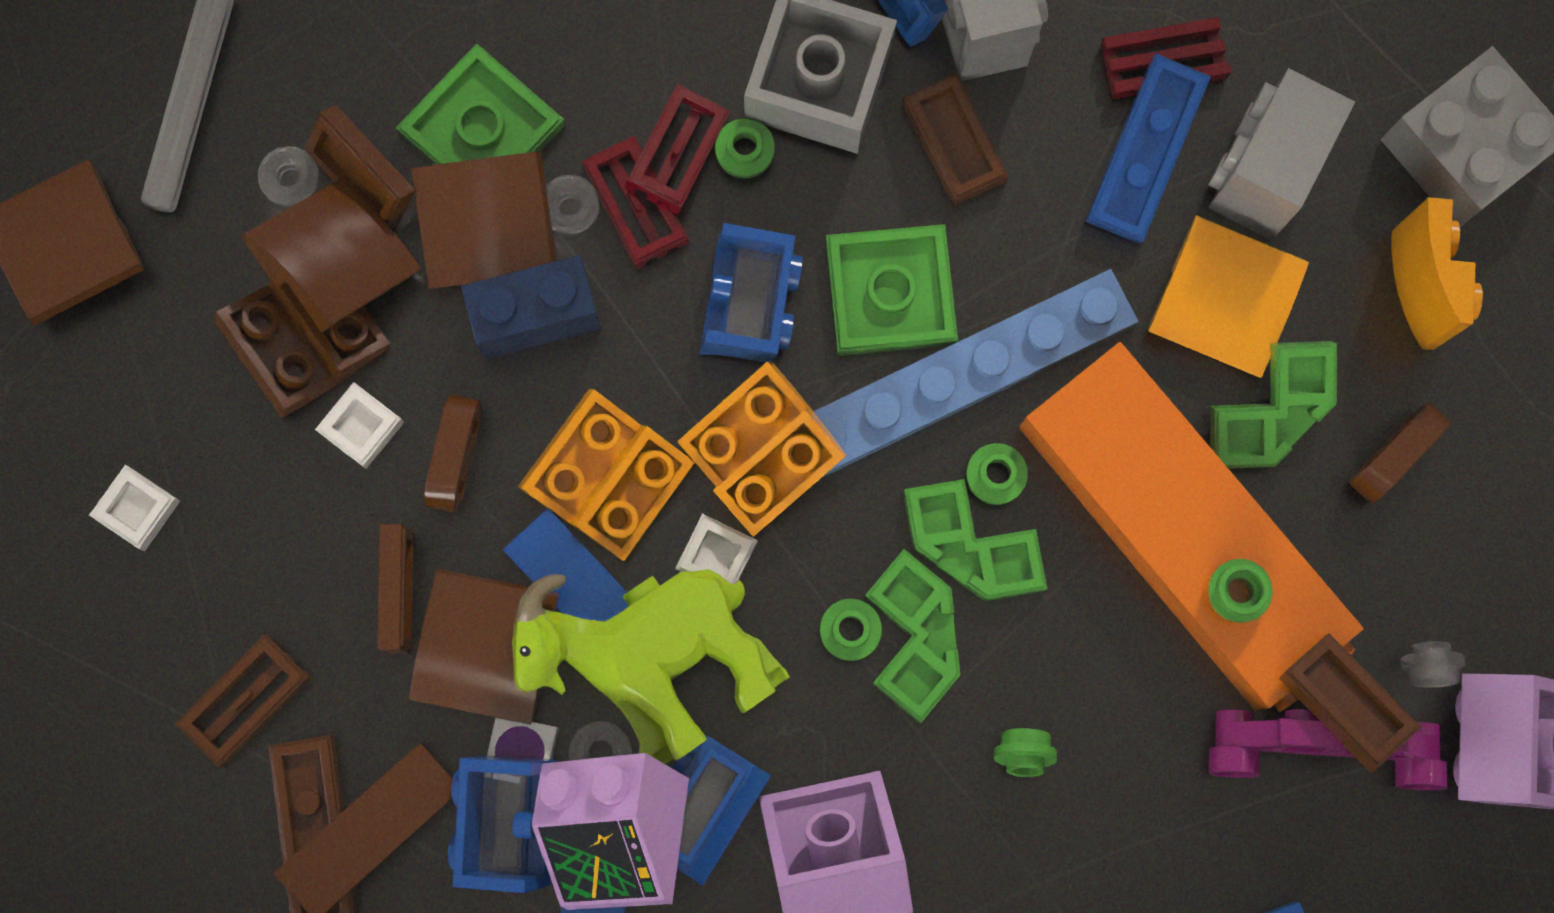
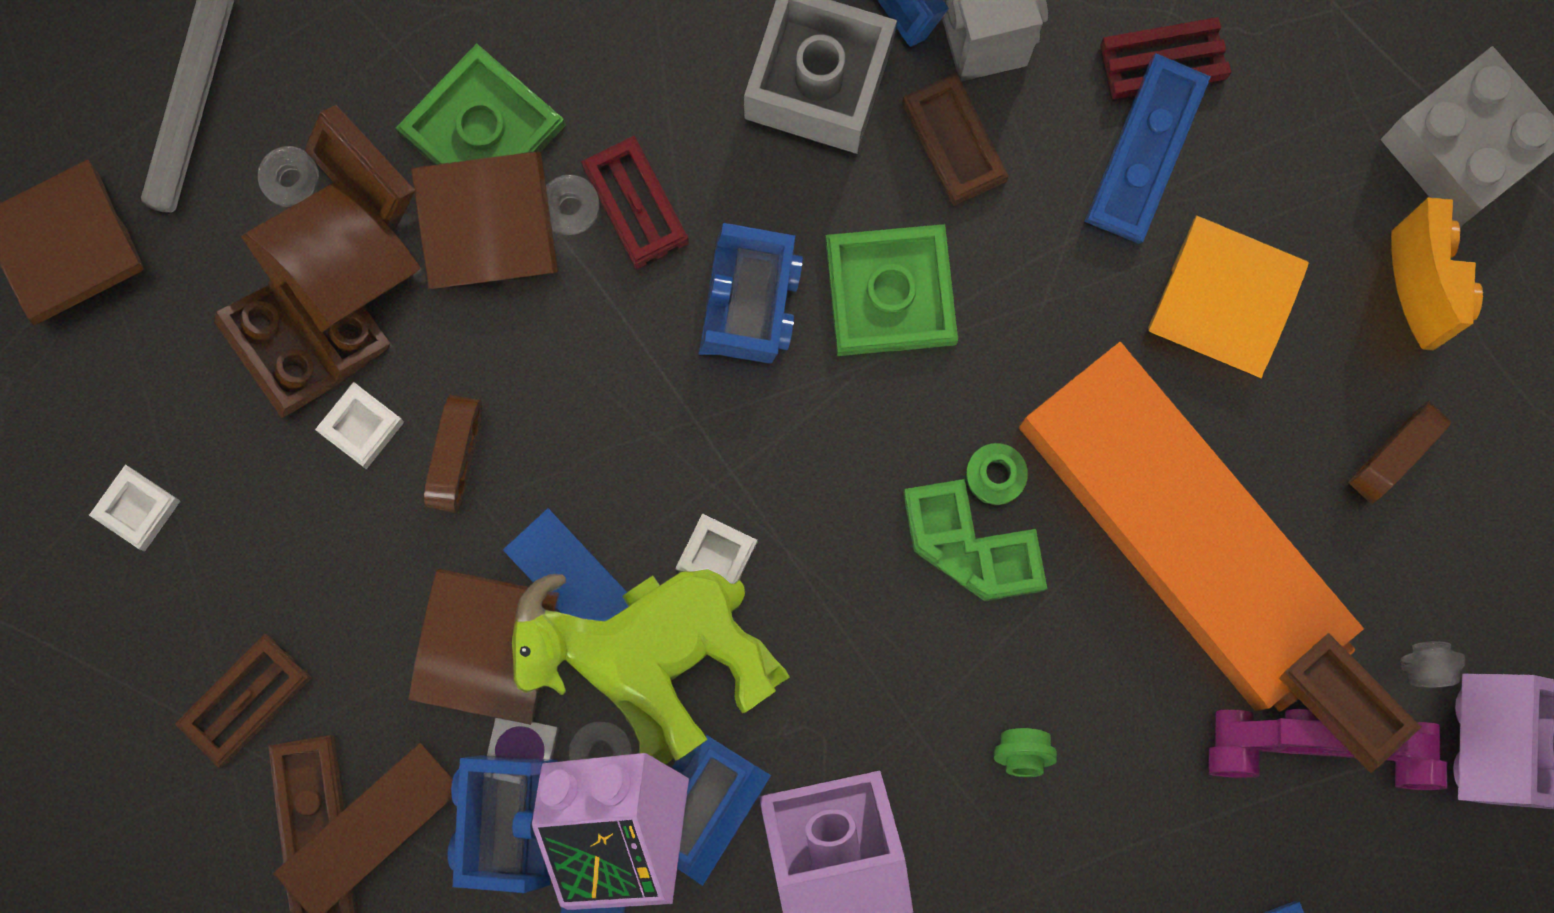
(395, 589): reddish brown tile -> none
(531, 307): dark blue brick -> none
(606, 474): light orange slope -> none
(657, 188): dark red tile -> none
(744, 165): bright green plate -> none
(762, 448): light orange slope -> none
(841, 647): bright green plate -> none
(925, 611): bright green tile -> none
(977, 367): medium blue plate -> none
(1253, 577): bright green plate -> none
(1278, 153): light grey brick -> none
(1300, 394): bright green tile -> none

